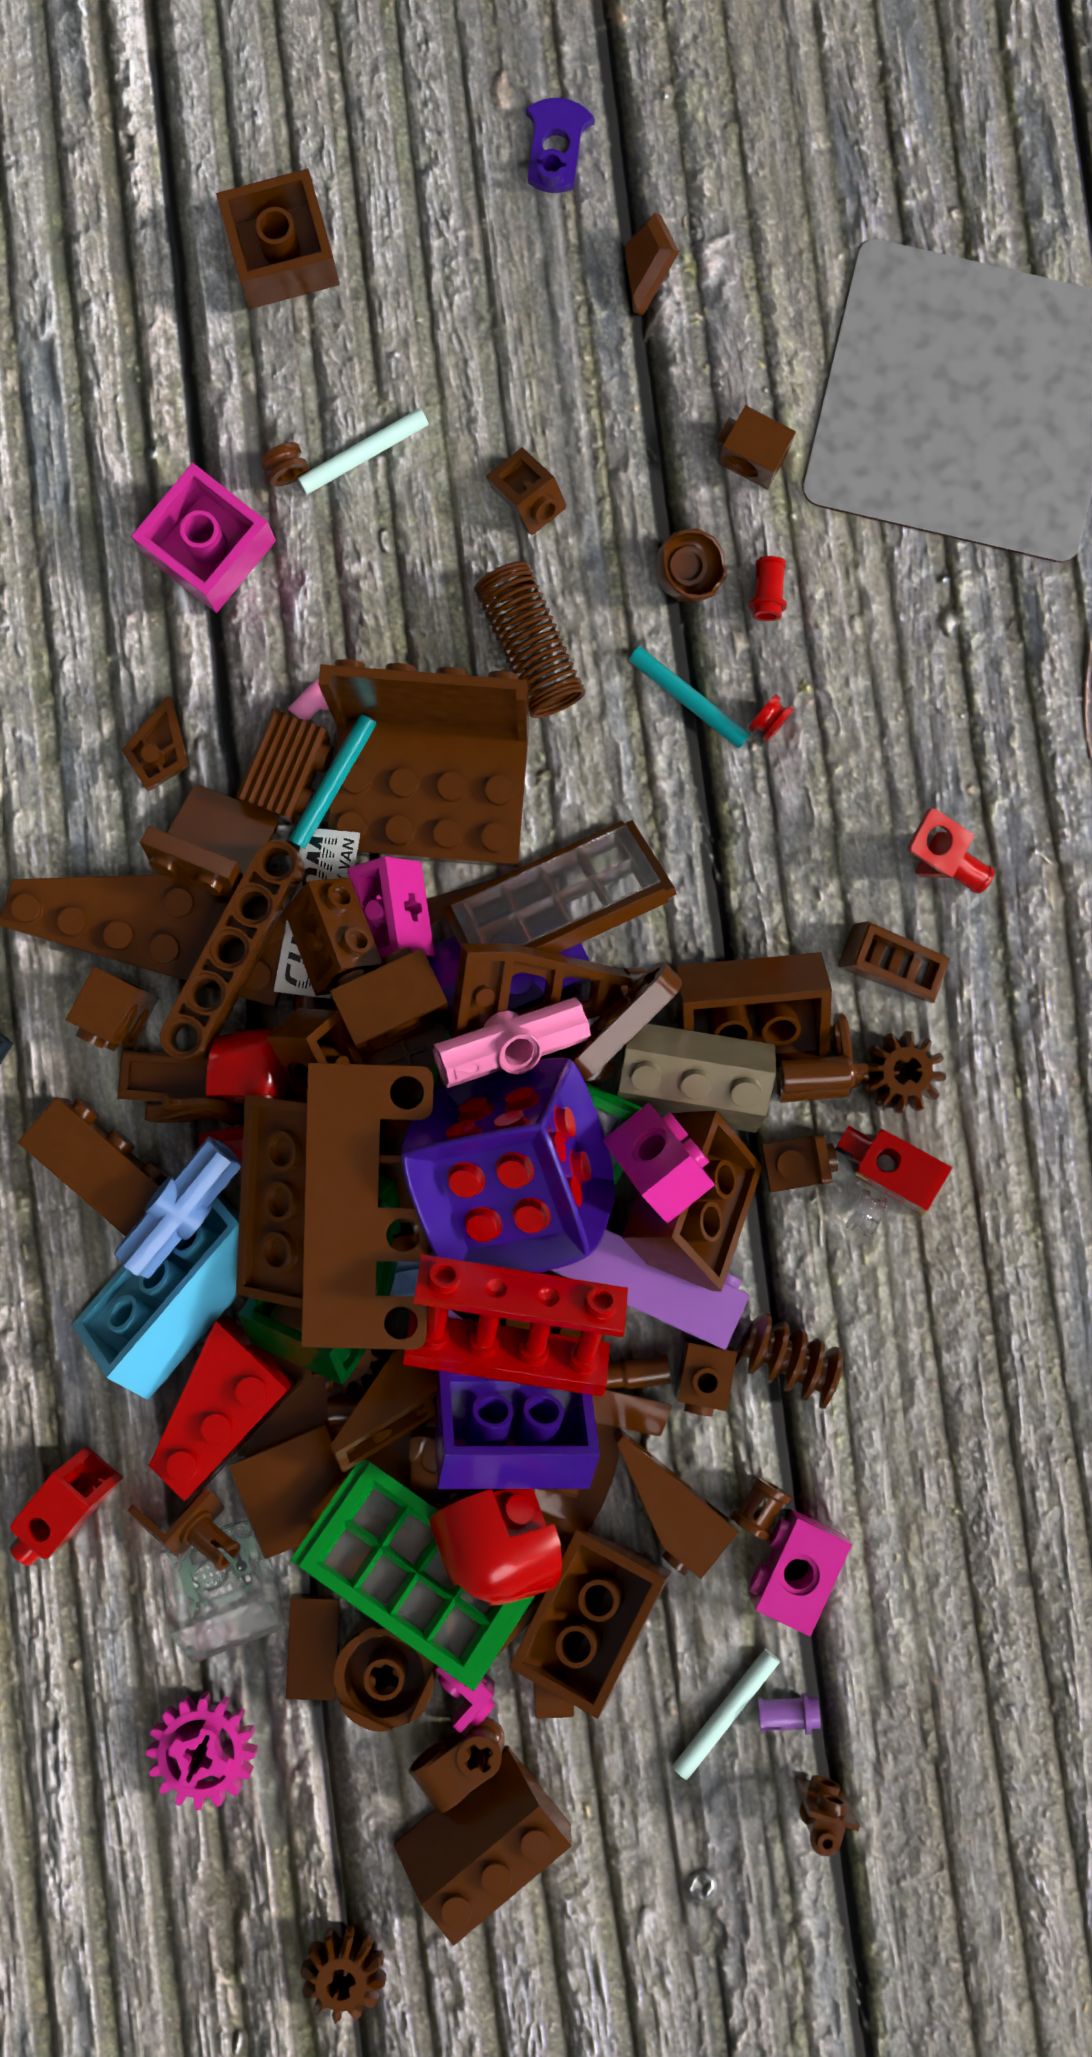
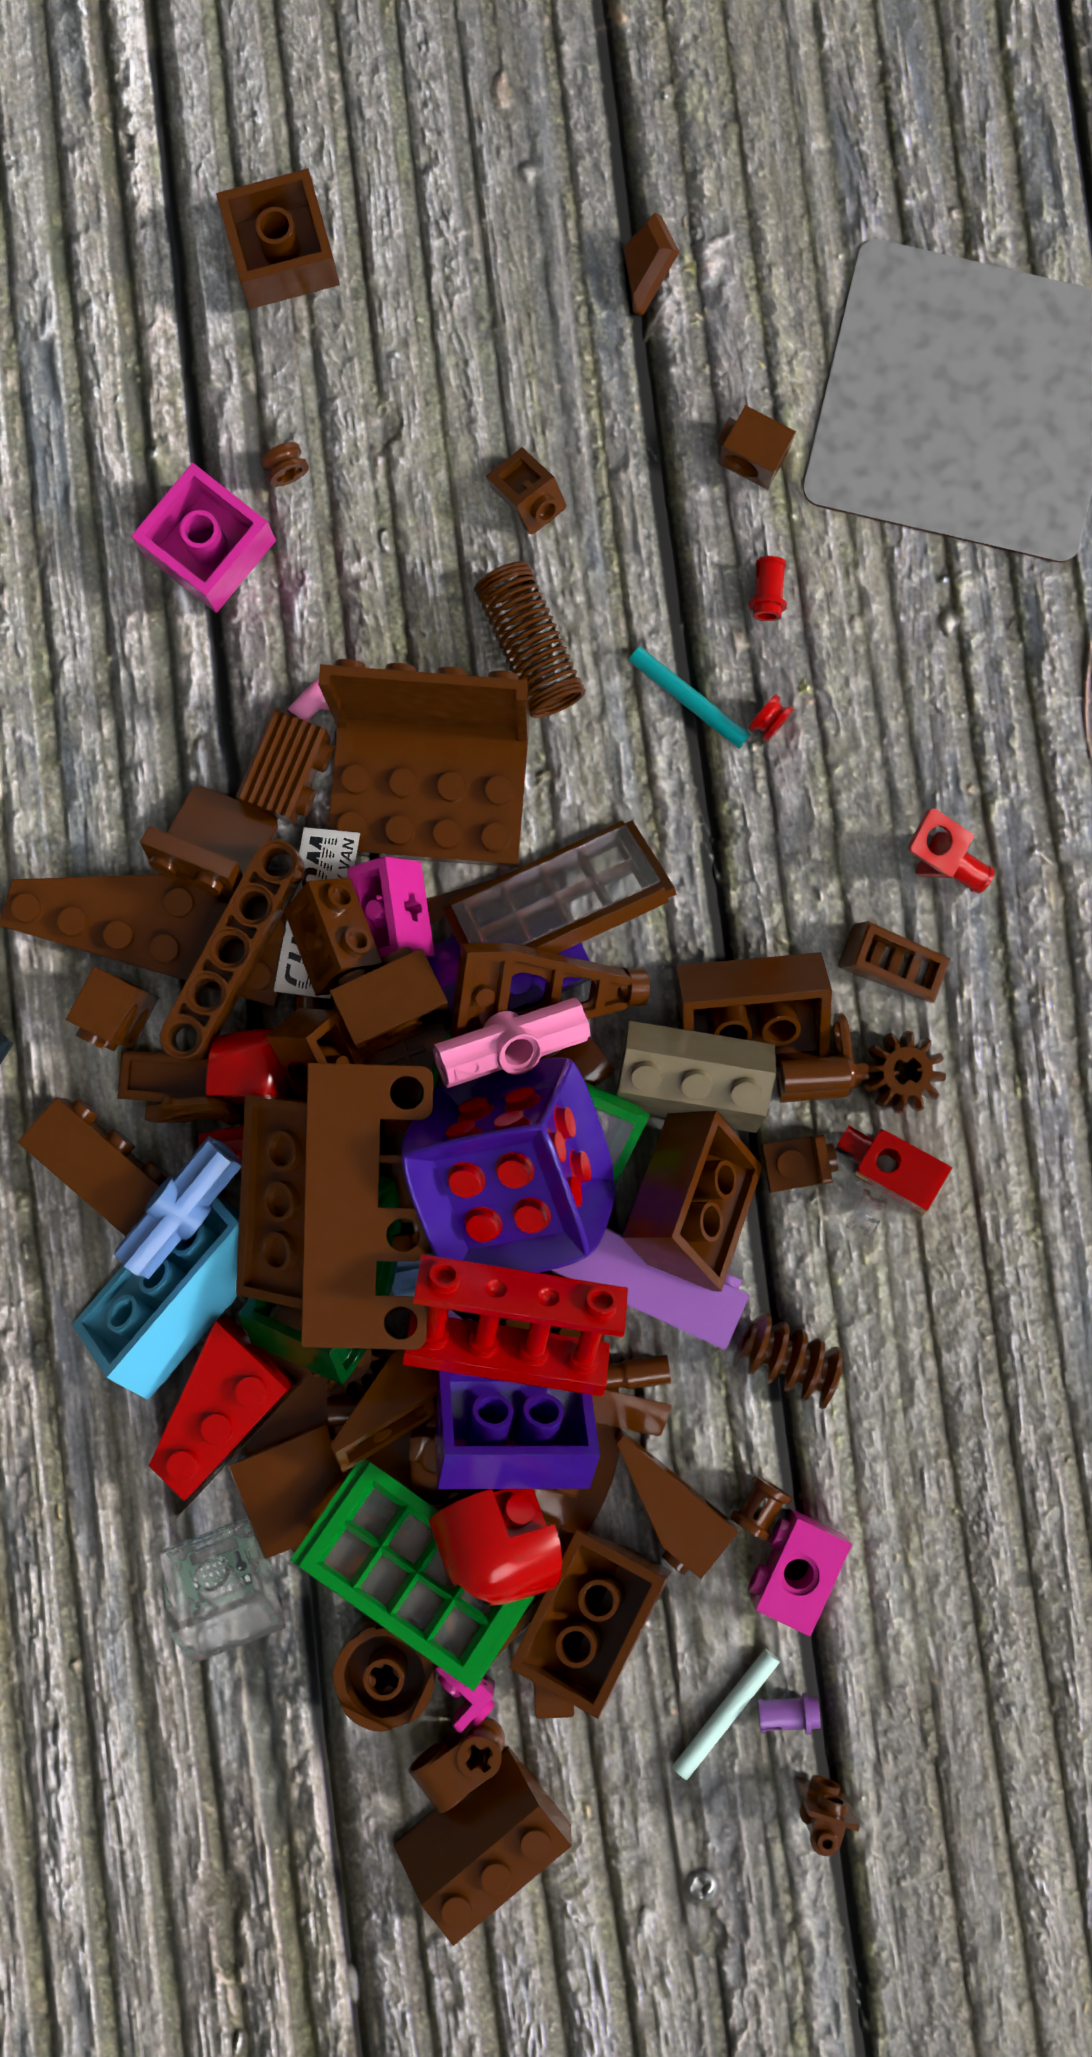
(62, 1506): red torso -> none
(157, 747): reddish brown piece -> none
(184, 1743): dark pink gear -> none
(196, 1529): reddish brown bracket -> none
(313, 1646): reddish brown tile -> none
(332, 781): teal bar -> none
(338, 1992): reddish brown gear -> none
(363, 451): light aqua bar -> none
(550, 119): dark purple piece -> none
(625, 1019): beam -> none
(658, 1162): dark pink brick -> none
(690, 565): reddish brown hair -> none
(705, 1377): reddish brown brick -> none

